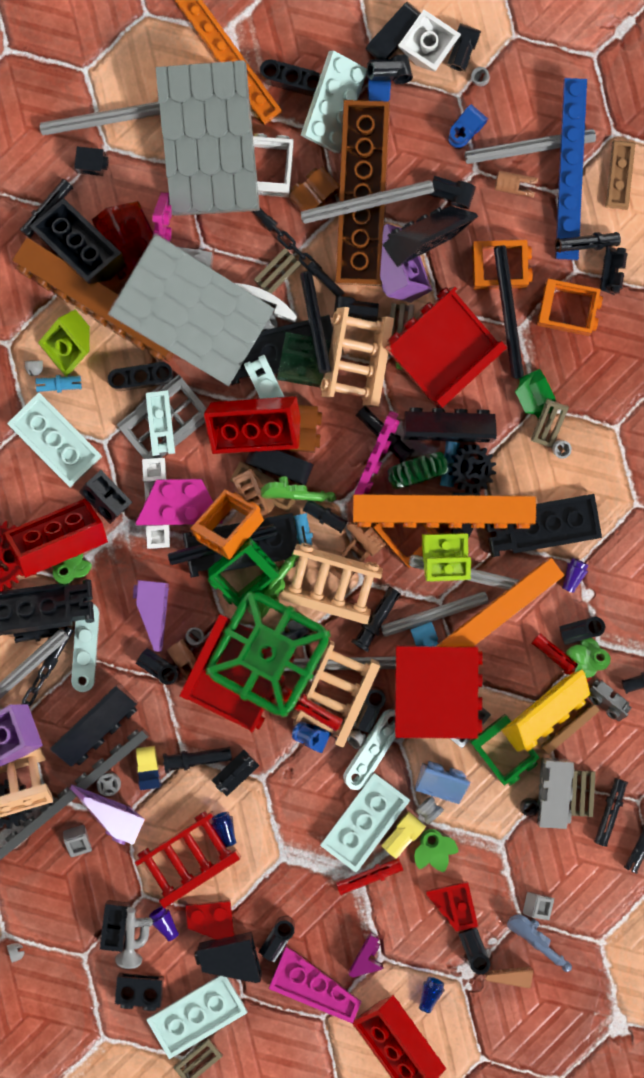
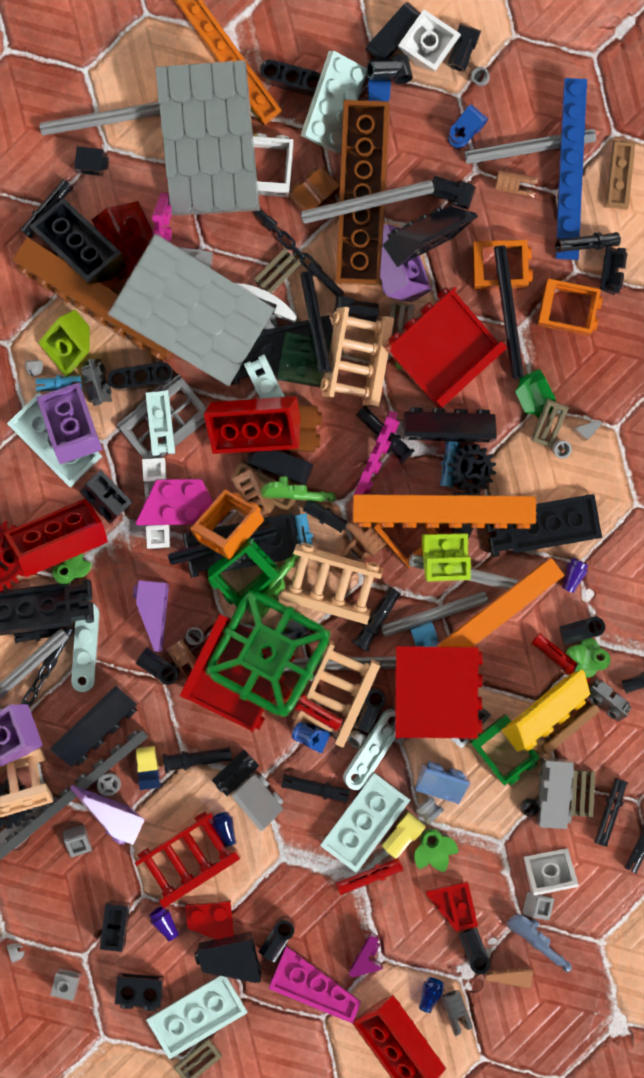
(65, 984): none -> light grey brick
(69, 423): none -> medium lavender slope
(100, 391): none -> dark grey hinge
(129, 958): light grey piece -> none
(258, 801): none -> light grey slope
(315, 788): none -> black pin
(417, 470): dark green gear -> none
(456, 1008): none -> dark grey hinge
(550, 872): none -> white slope
(587, 430): none -> light grey slope

